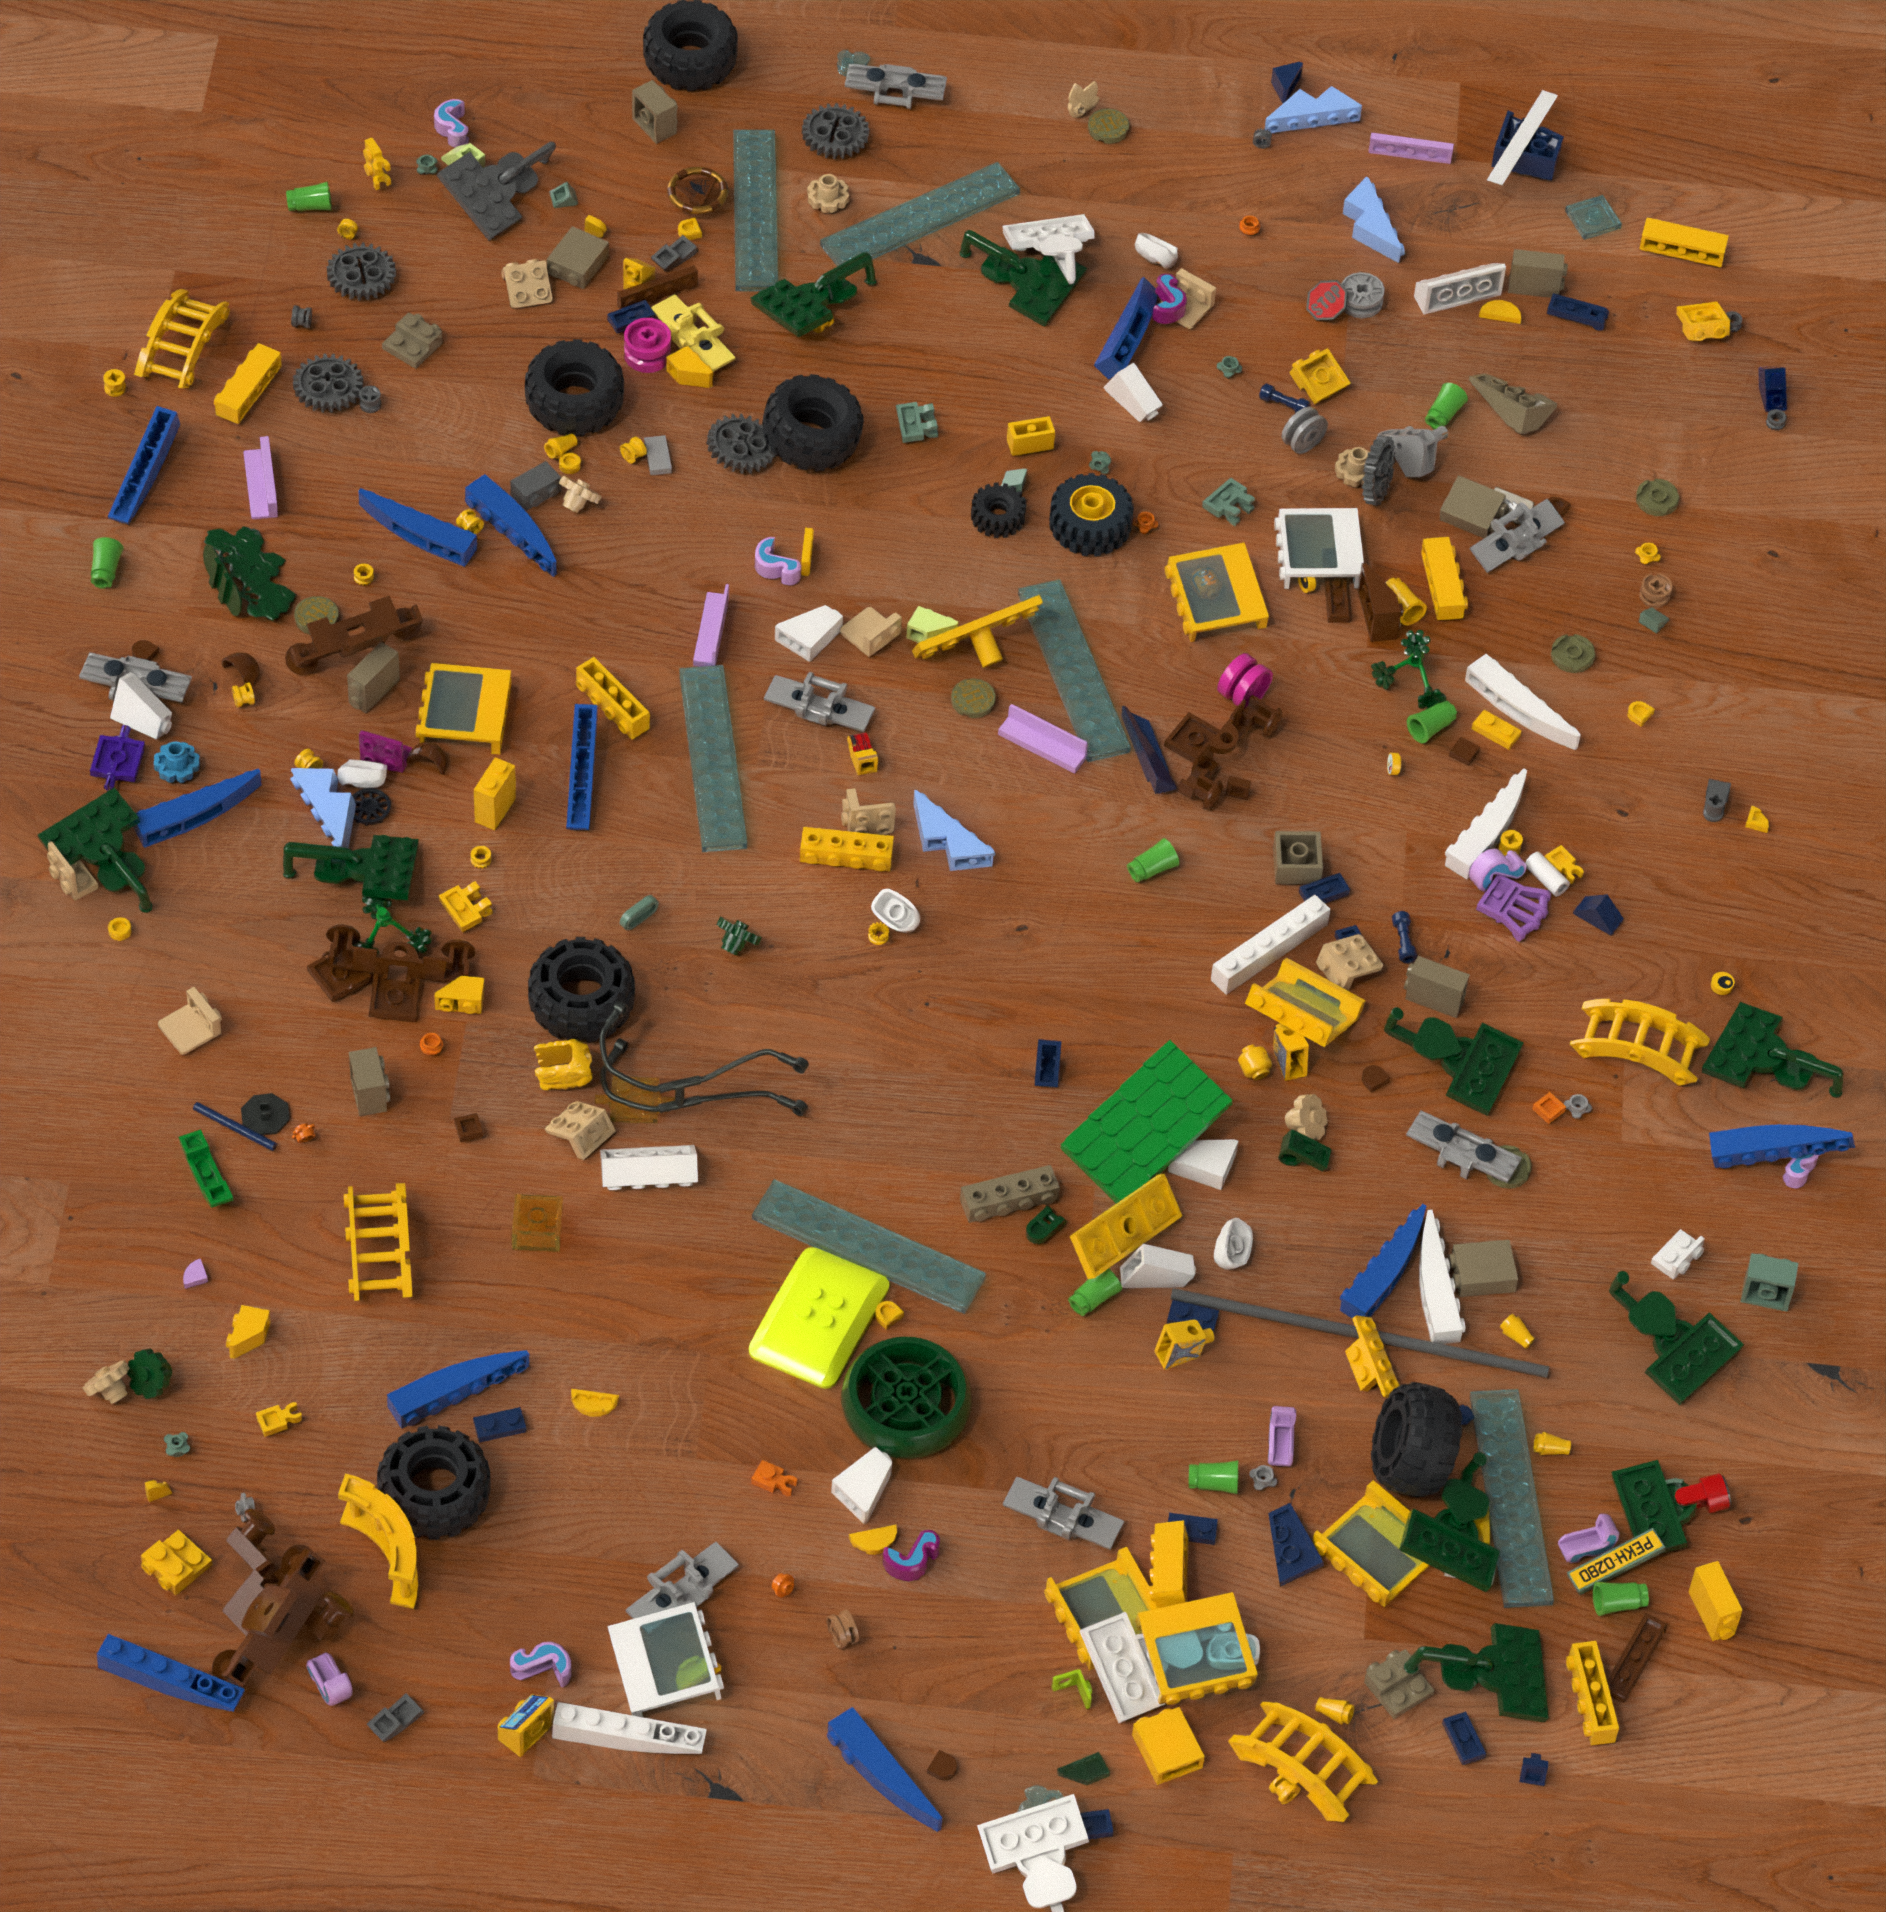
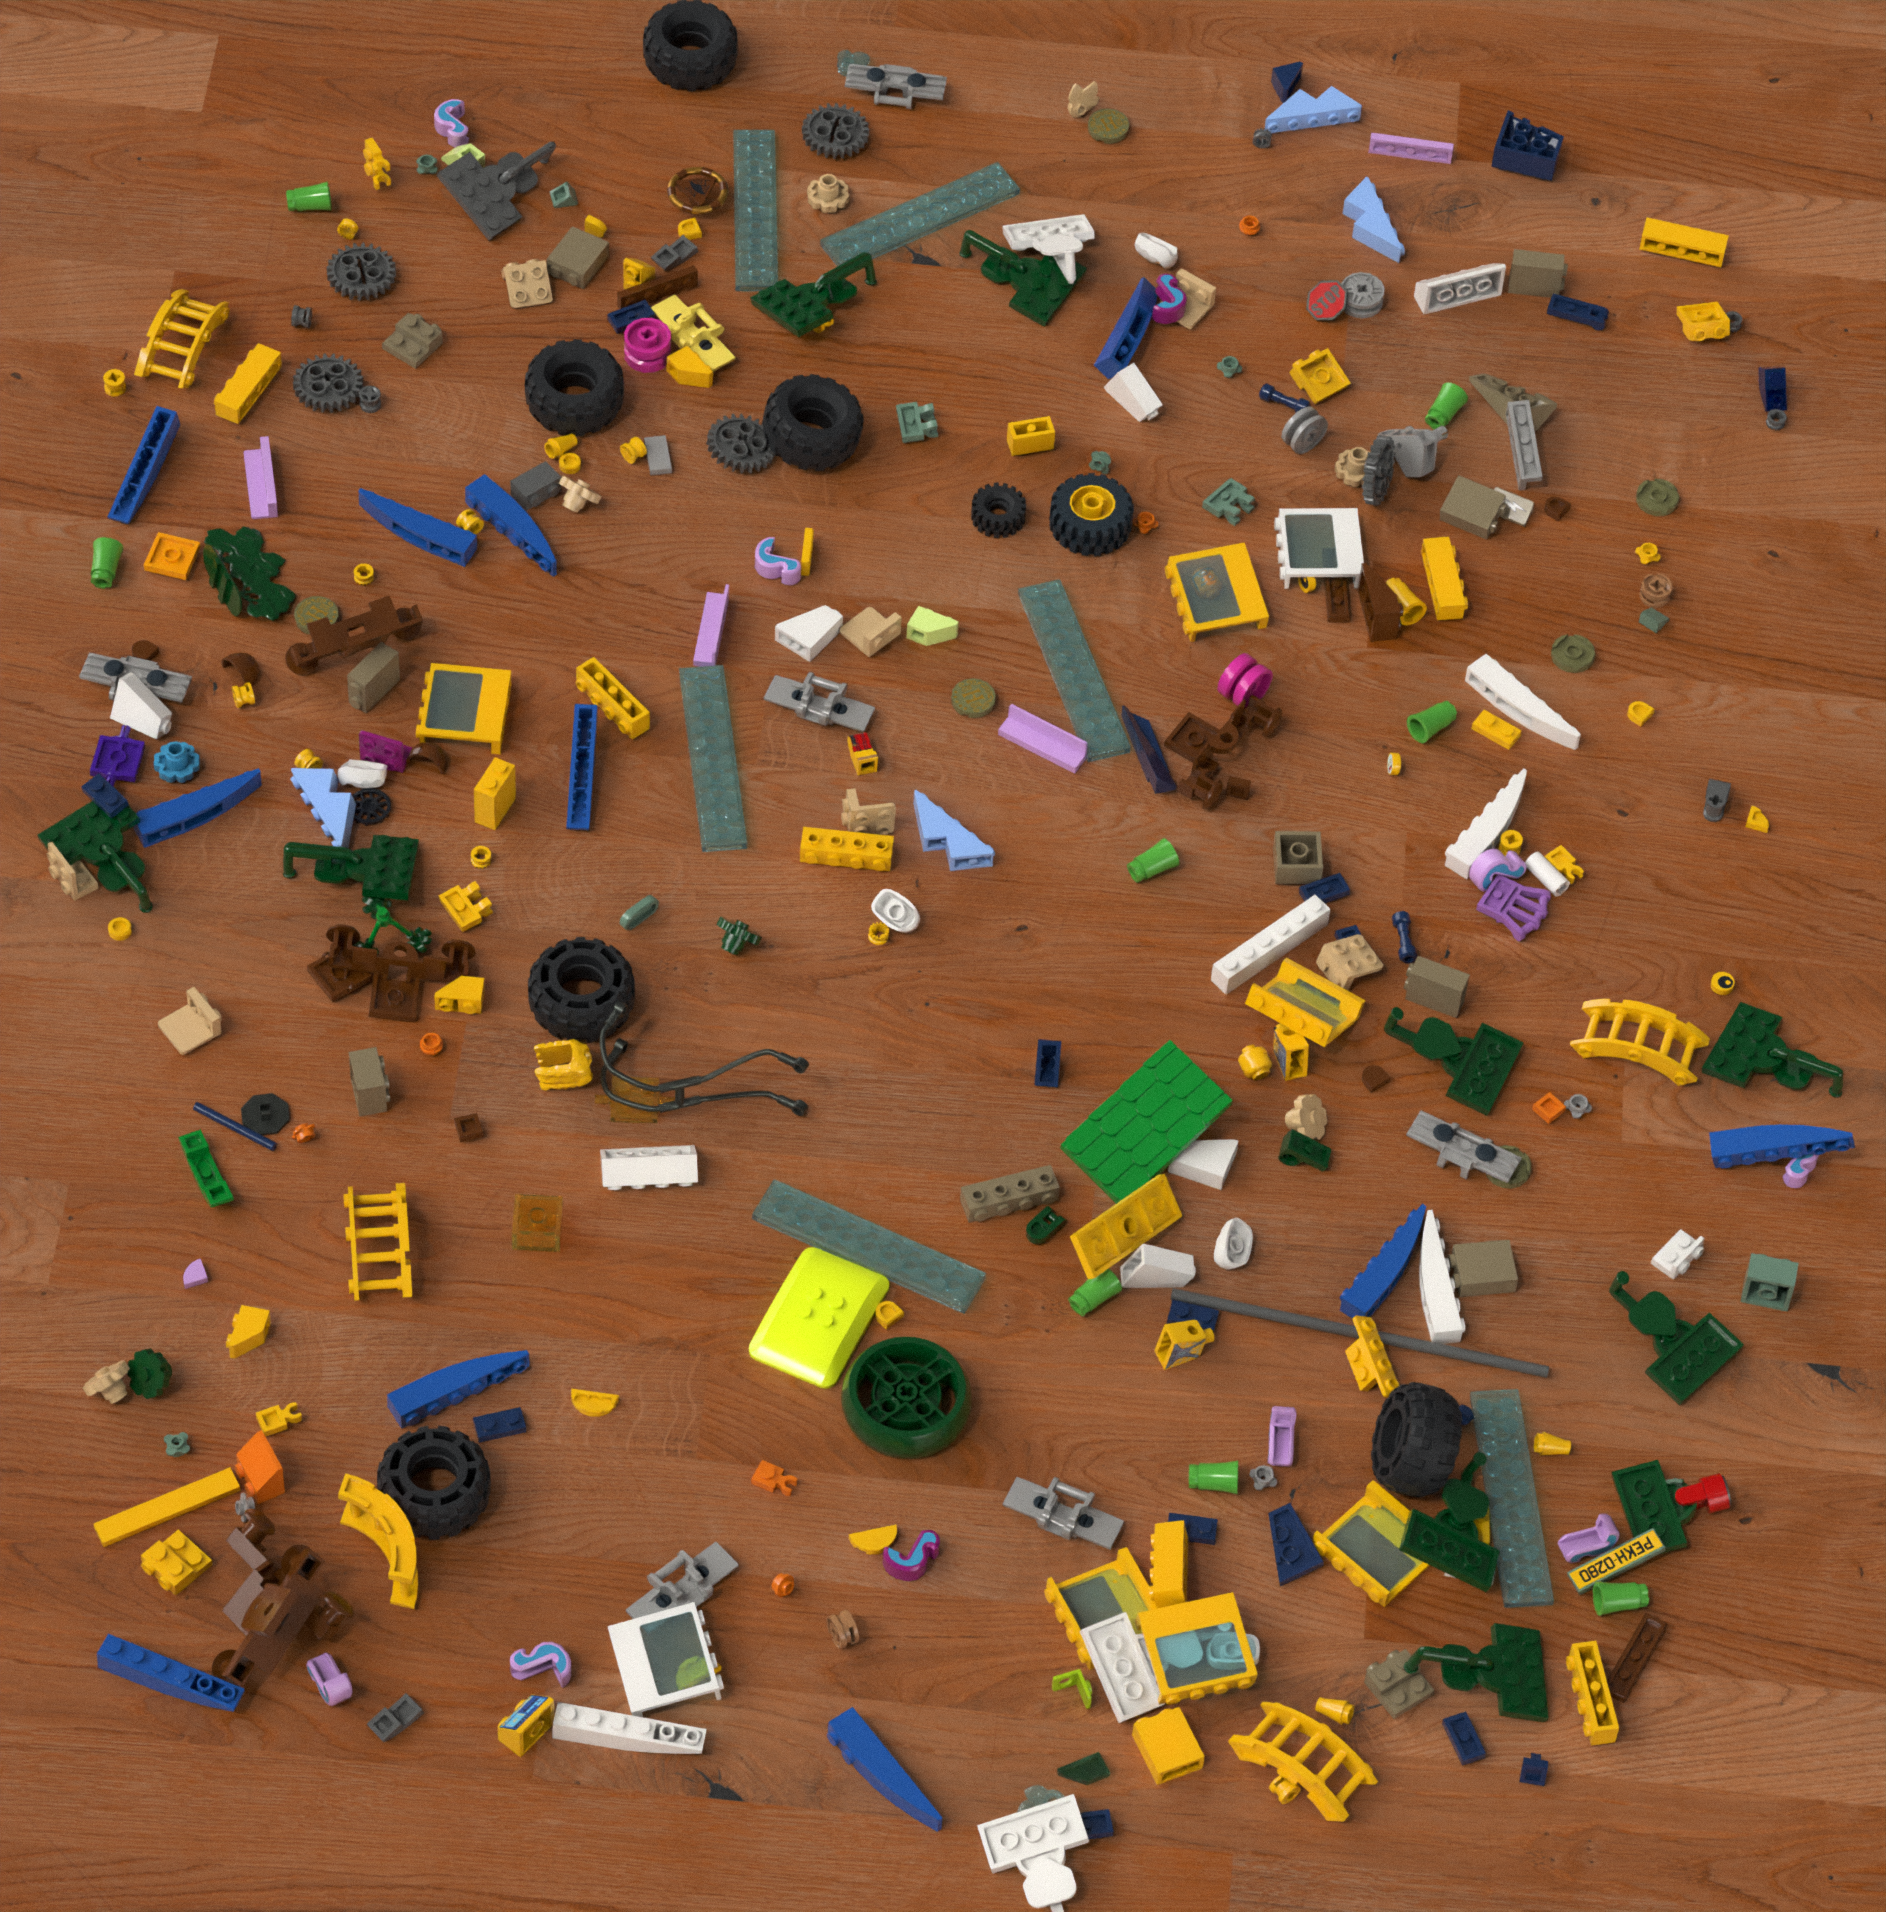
(105, 795): none -> dark blue plate
(156, 1490): yellow tile -> none
(166, 1507): none -> yellow tile
(172, 556): none -> light orange plate
(260, 1469): none -> orange slope
(583, 1126): tan bracket -> none
(654, 111): dark tan brick -> none
(863, 1483): white slope -> none
(943, 1766): reddish brown tile -> none
(980, 633): yellow plate -> none
(1015, 478): slope -> none
(1415, 649): dark green plant -> none
(1464, 751): reddish brown tile -> none
(1501, 311): yellow tile -> none
(1517, 1331): yellow cone -> none
(1518, 542): light grey piece -> none
(1522, 137): white sticker -> none
(1523, 443): none -> light grey fence
(1593, 217): clear light blue plate -> none
(1599, 912): dark blue slope -> none
(1715, 1601): yellow brick -> none

